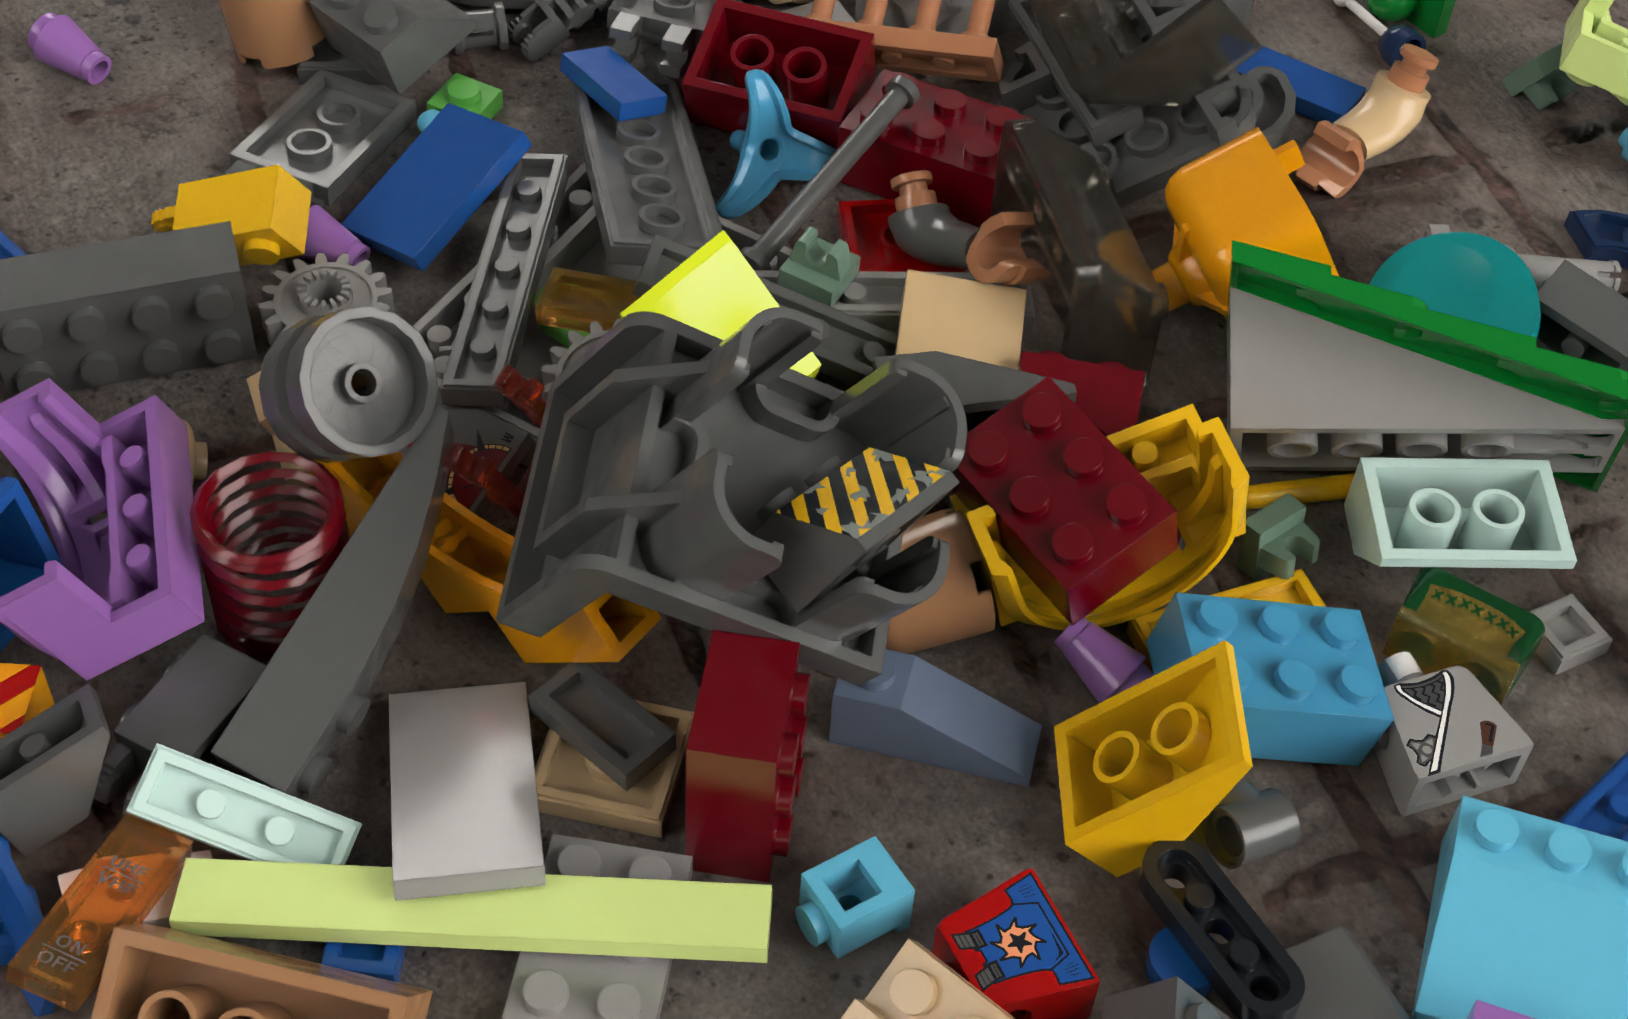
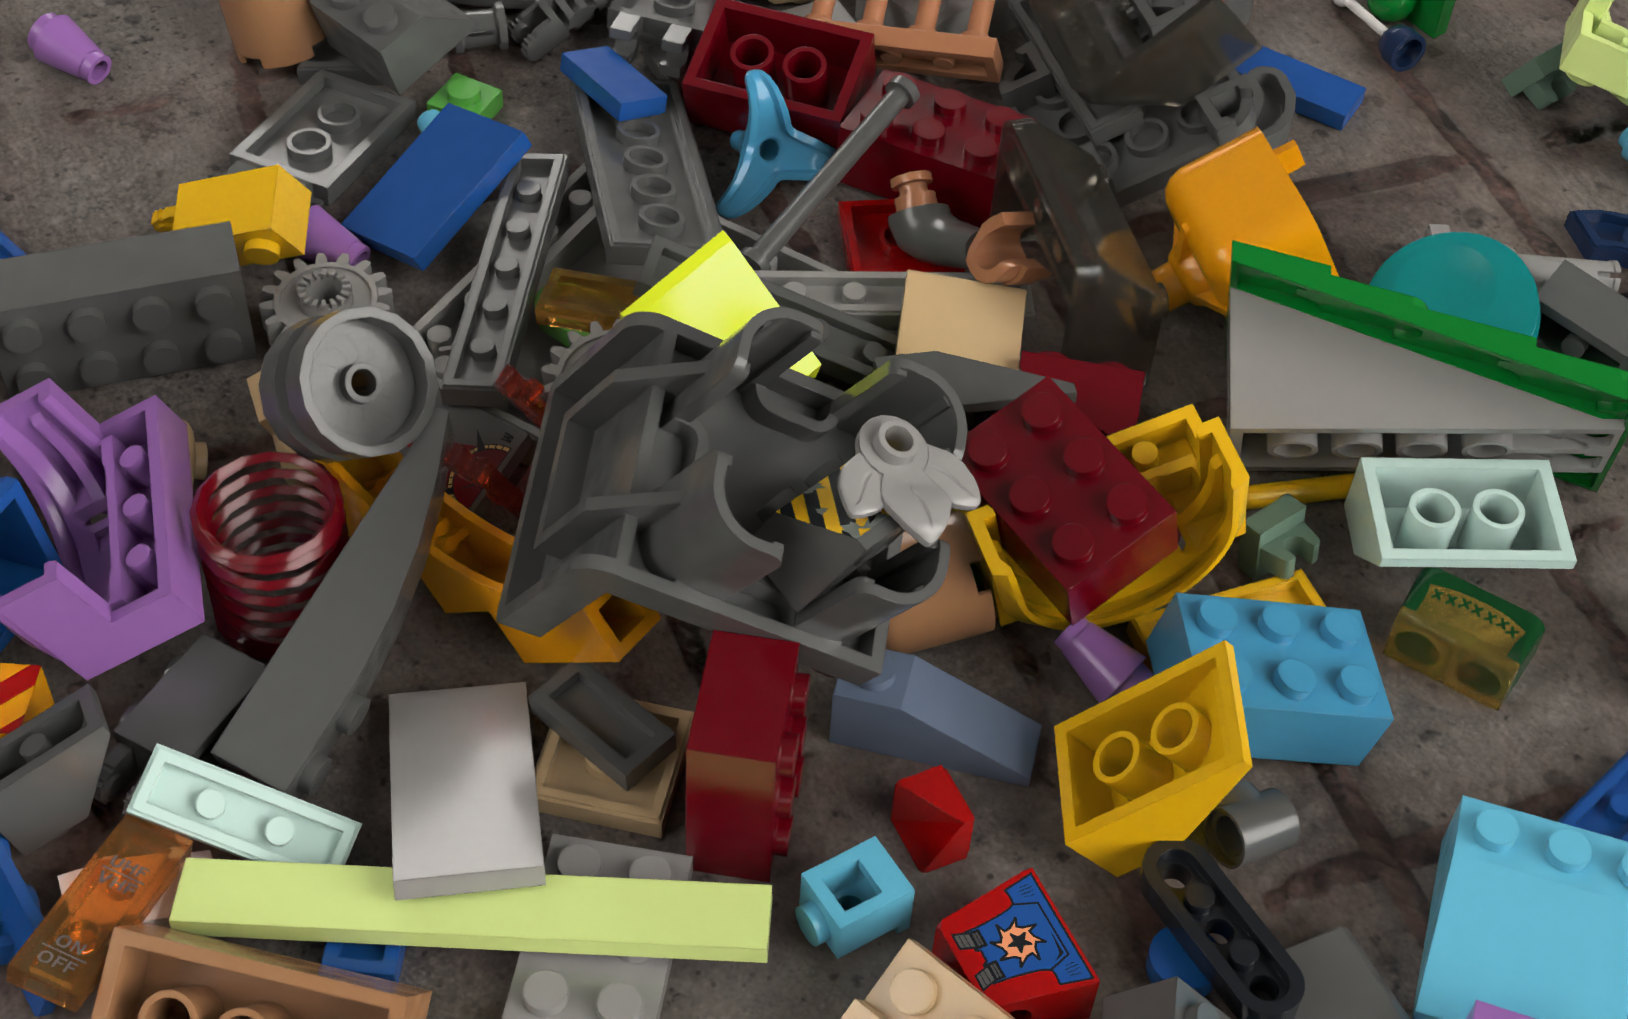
(819, 268): sand green tile -> none
(905, 478): none -> light grey plate
(932, 819): none -> red slope
(1374, 125): piece -> none
(1444, 736): light grey torso -> none
(1569, 635): light grey tile -> none

